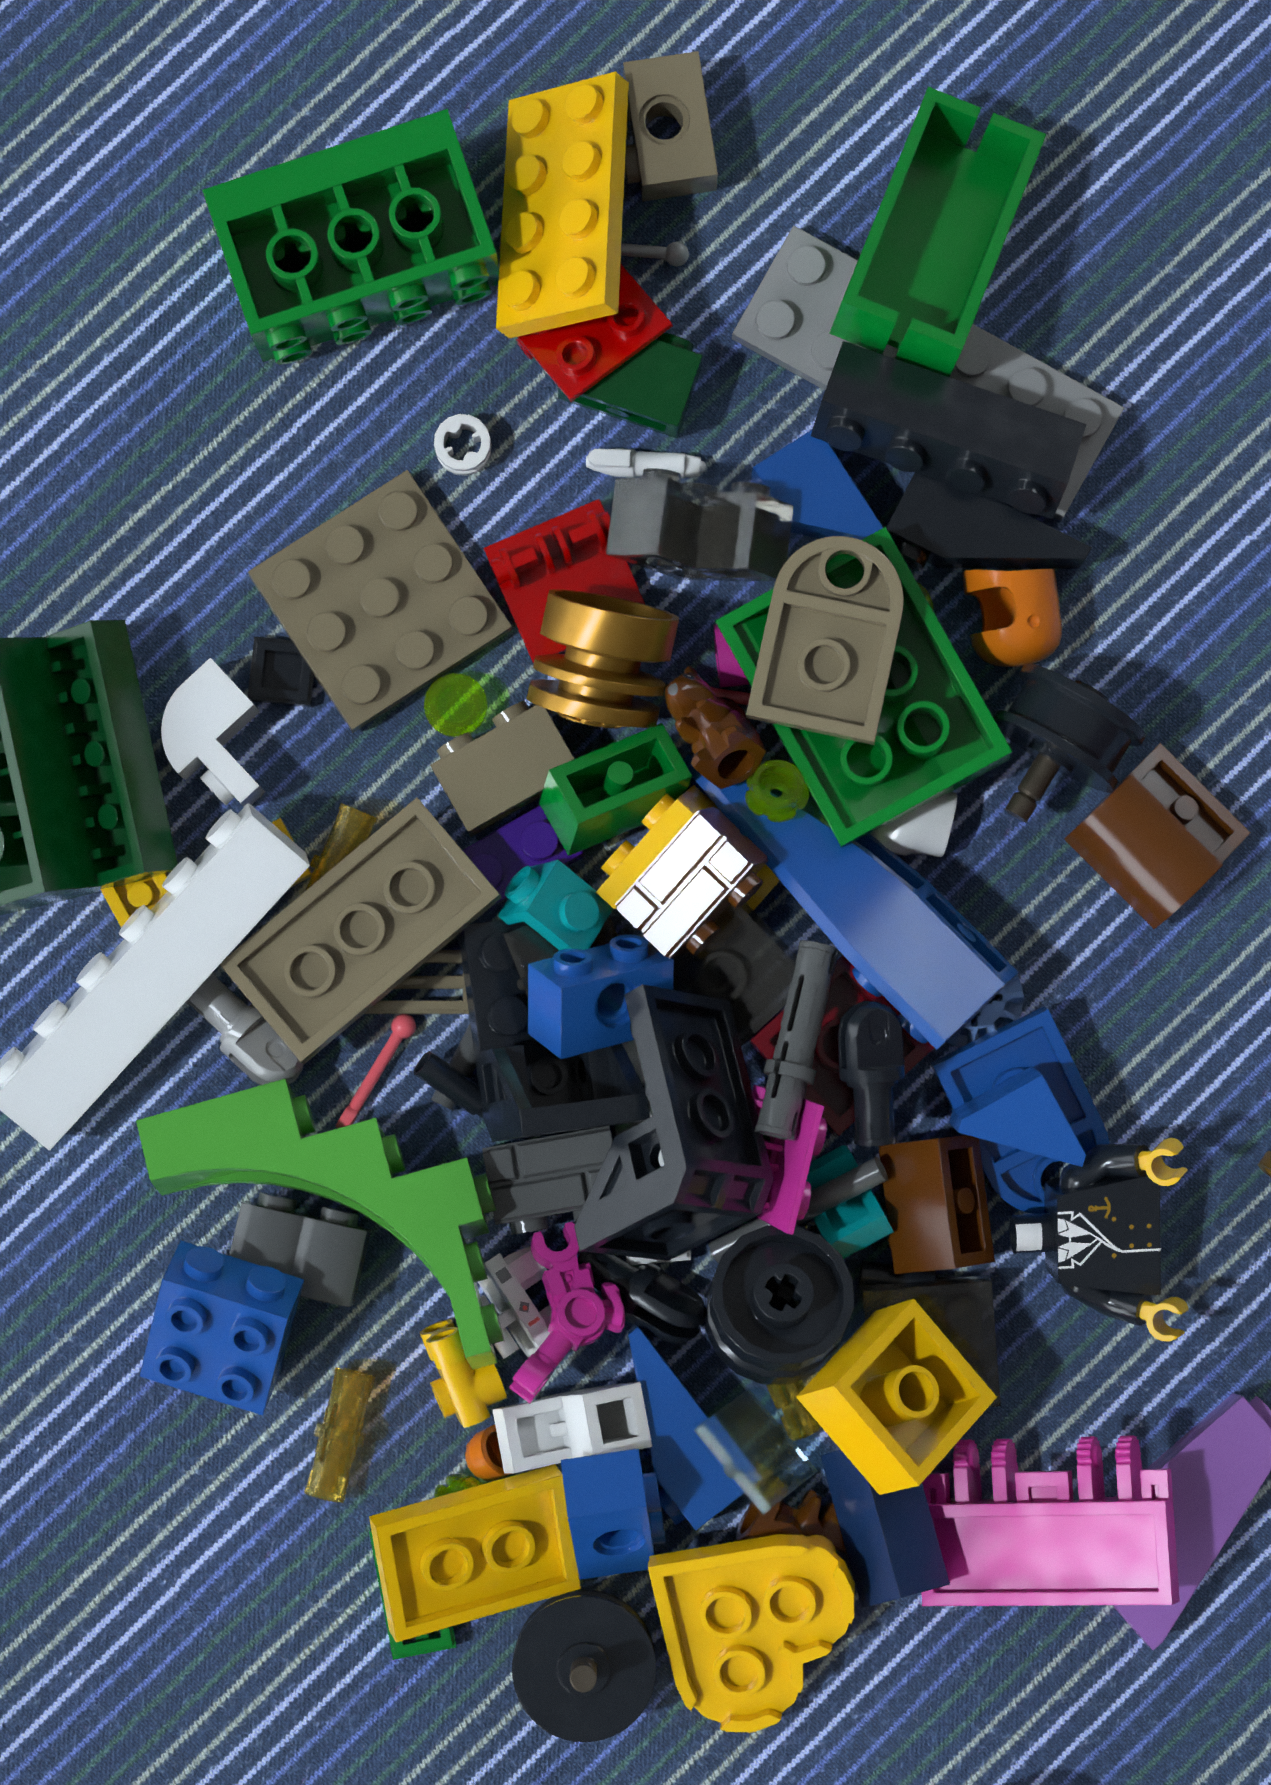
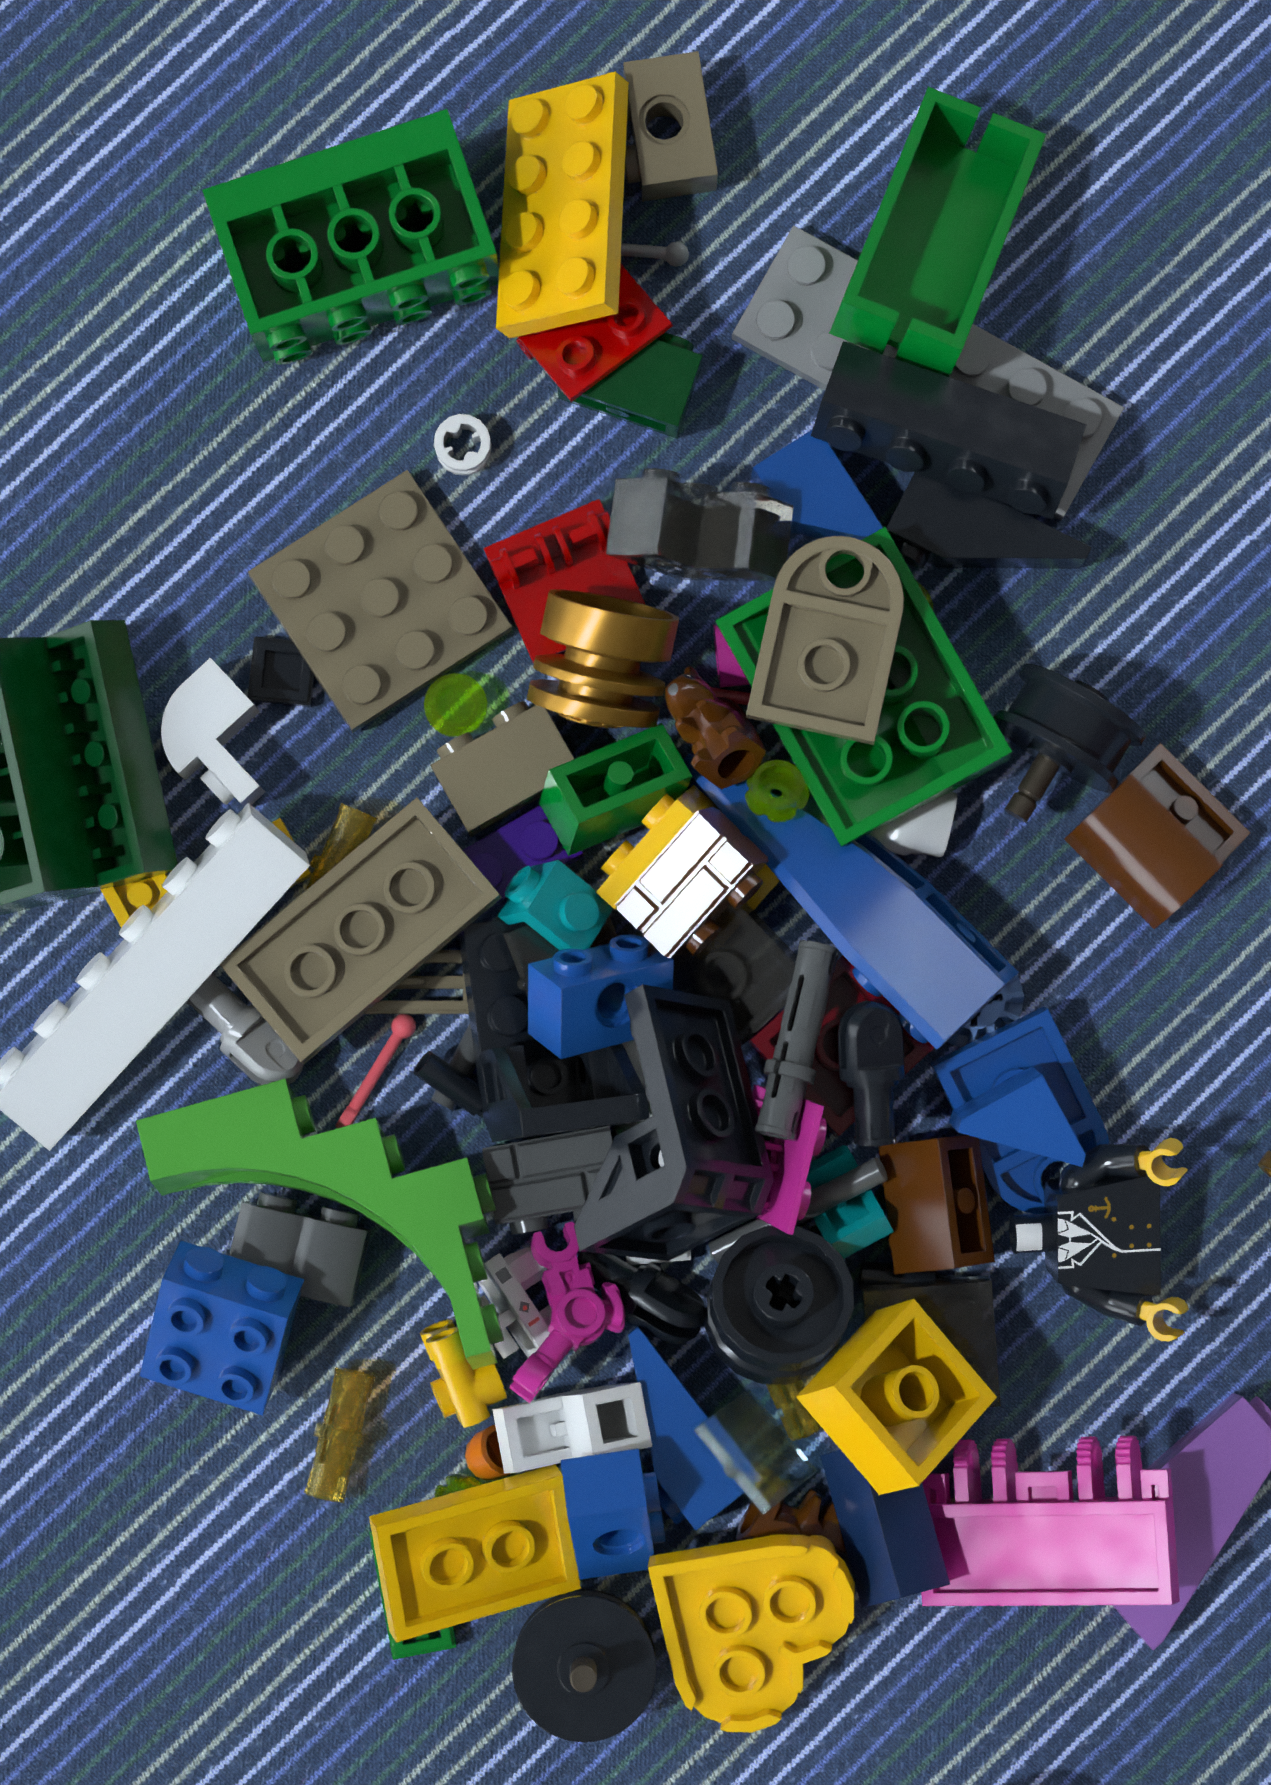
(630, 463): white piece -> none
(1017, 615): orange helmet -> none

